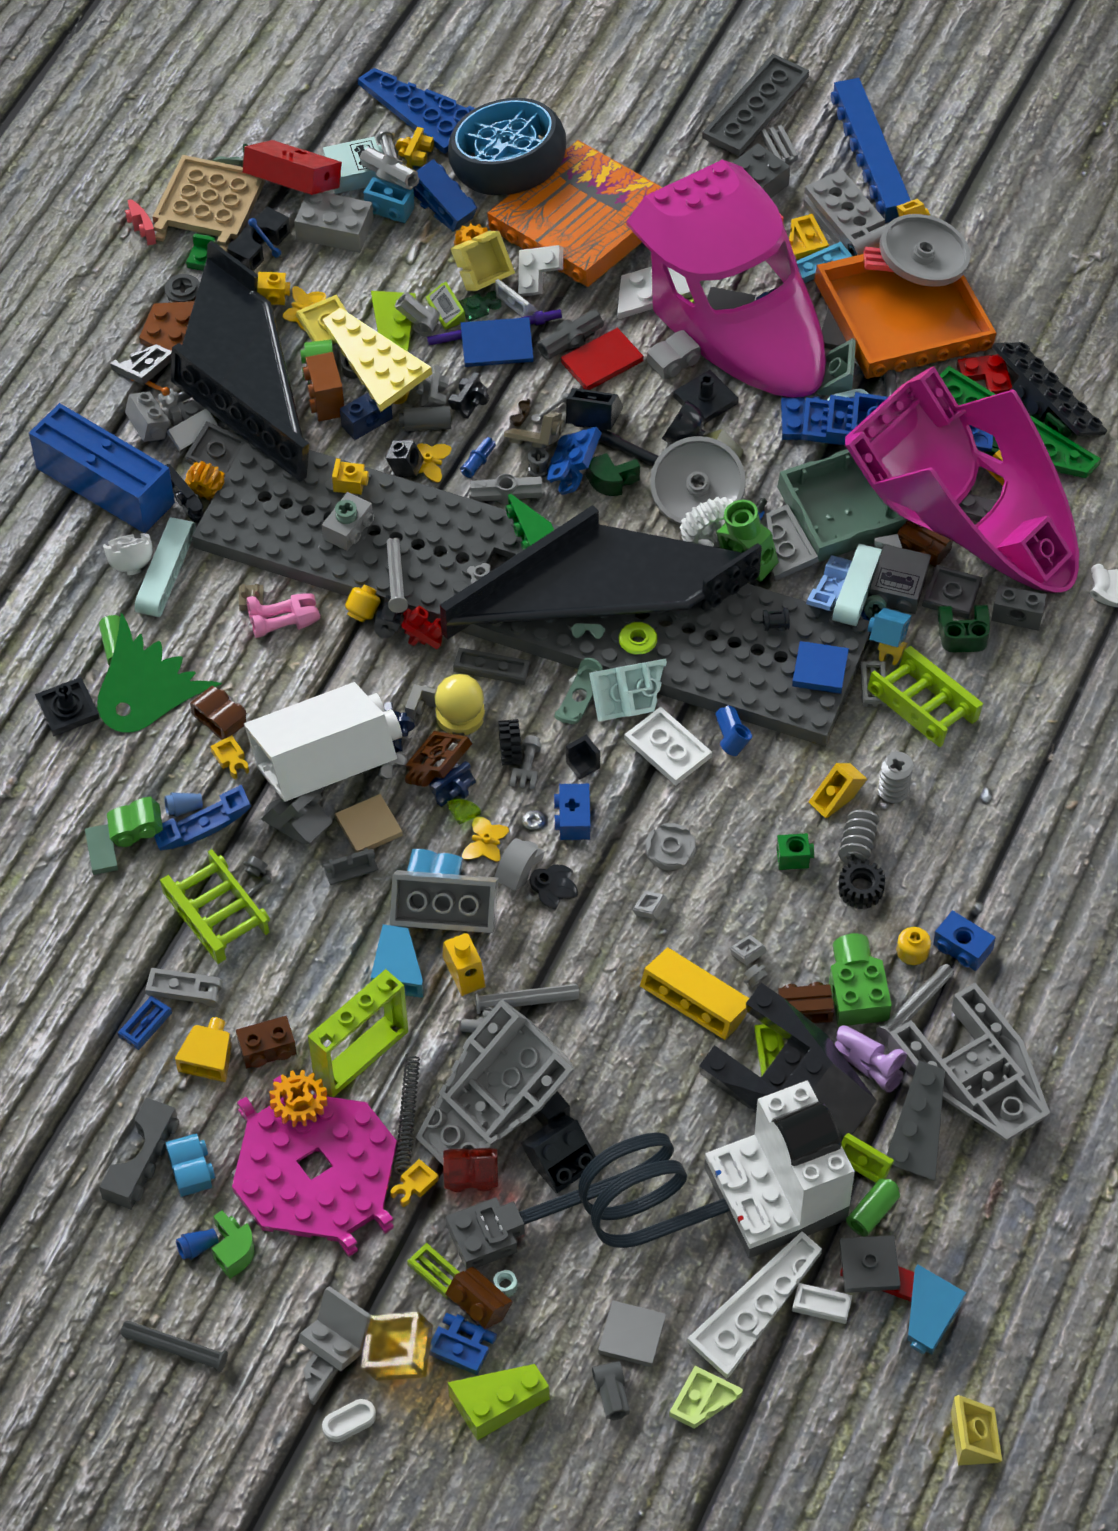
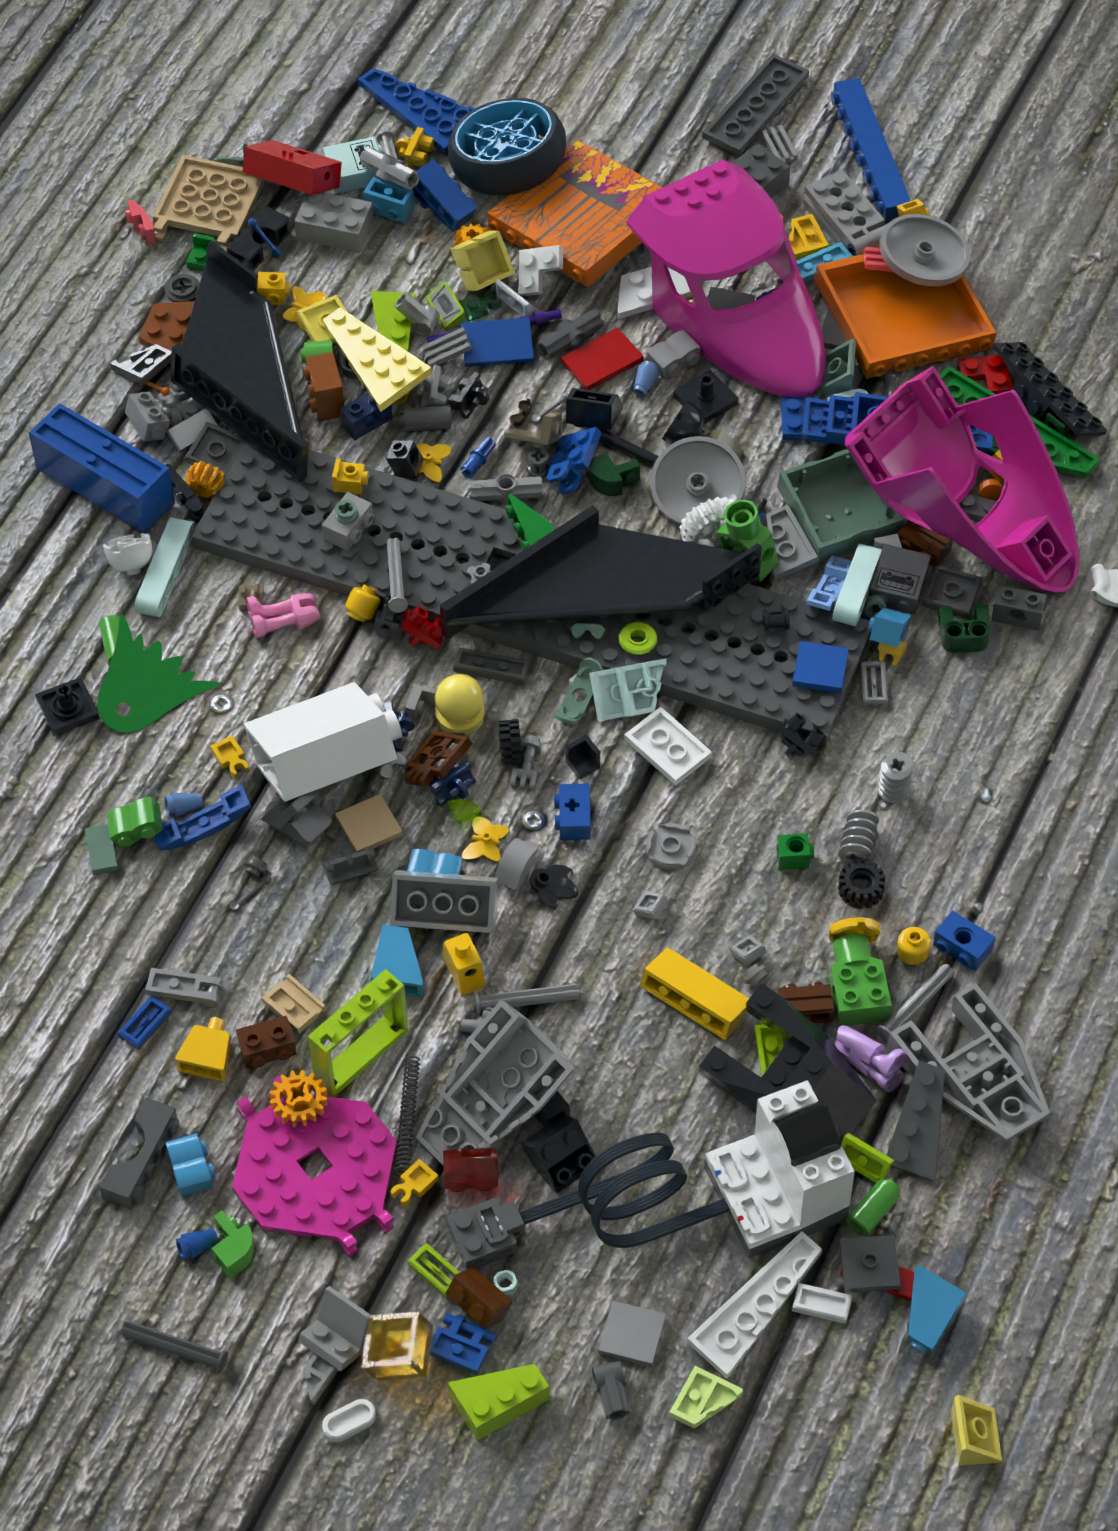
(203, 926): lime fence -> none
(218, 712): reddish brown brick -> none
(295, 1001): none -> tan plate
(446, 344): none -> light grey tile
(646, 376): none -> medium blue cone
(734, 733): blue piece -> none
(798, 740): none -> black hips
(837, 789): yellow slope -> none
(858, 925): none -> yellow tile
(937, 682): lime fence -> none
(990, 489): none -> orange tile

